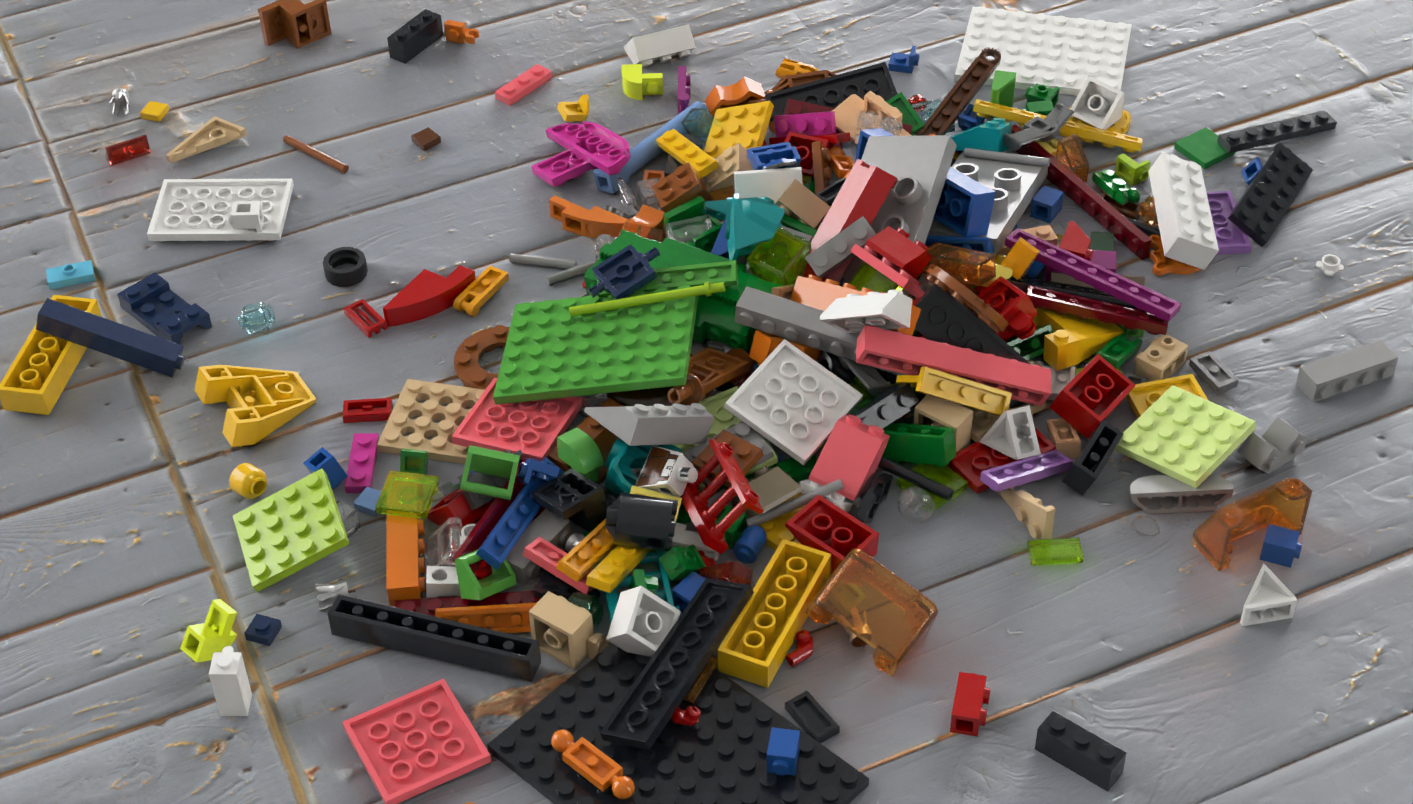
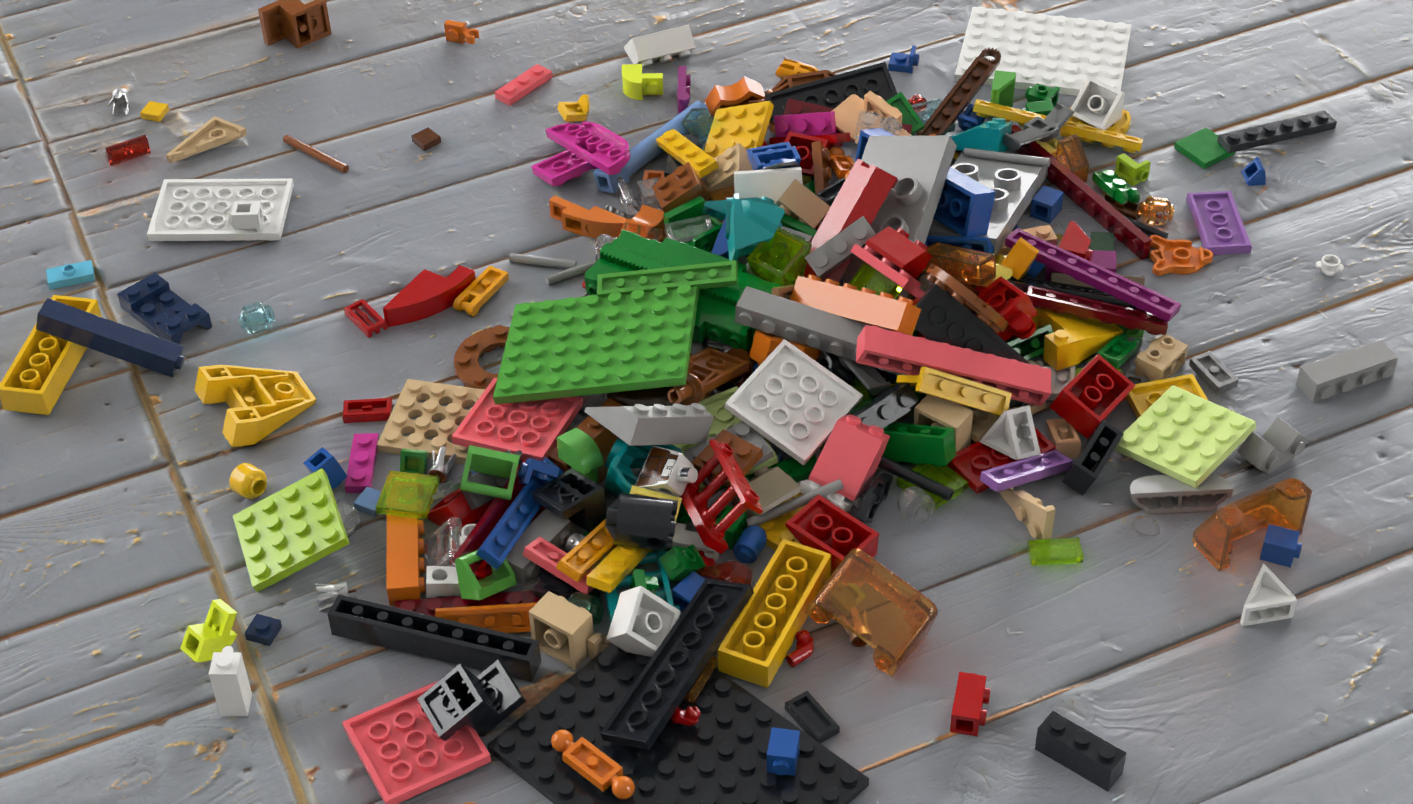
(346, 277): black tyre -> none
(415, 36): black brick -> none
(439, 468): none -> flat silver piece
(471, 700): none -> black bracket
(624, 272): dark blue plate -> none
(706, 289): lime bar -> none
(883, 310): white slope -> none
(1183, 211): white brick -> none
(1270, 194): black plate -> none

